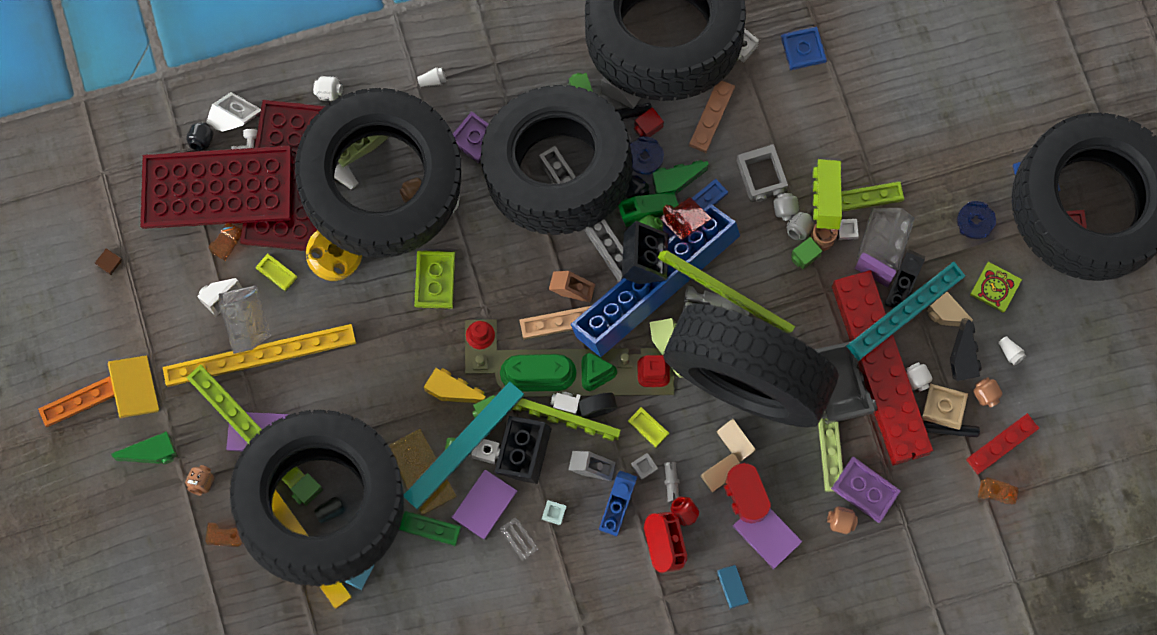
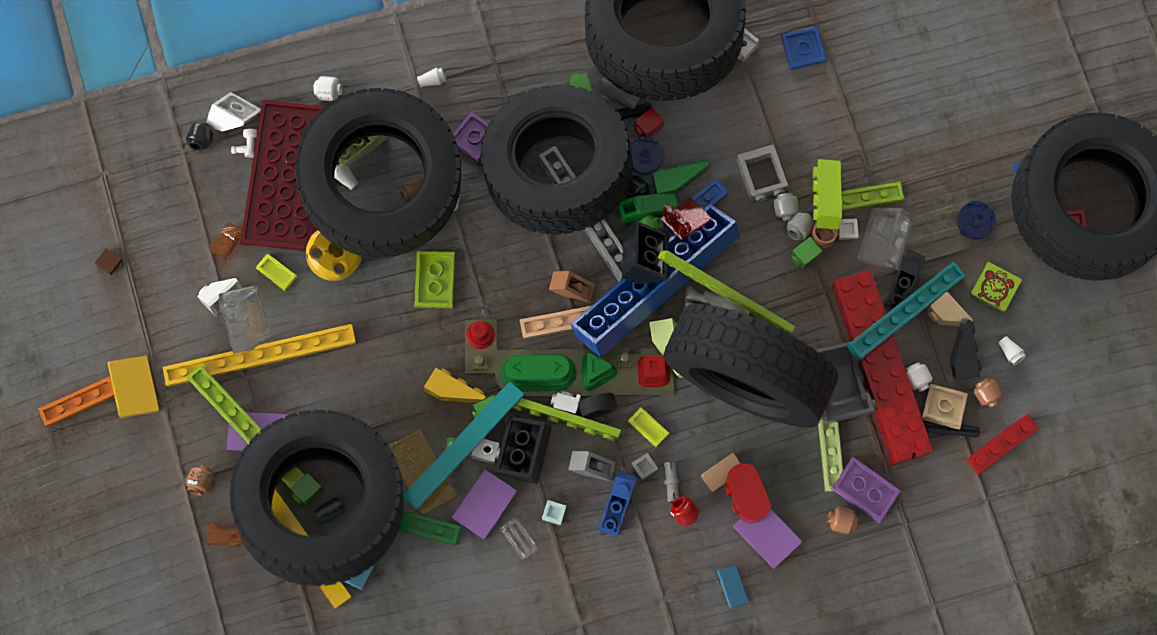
(152, 450): green slope -> none
(216, 187): dark red plate -> none
(665, 541): red brick -> none
(711, 116): nougat plate -> none
(736, 440): tan slope -> none
(880, 271): medium lavender tile -> none
(998, 491): clear orange leg -> none

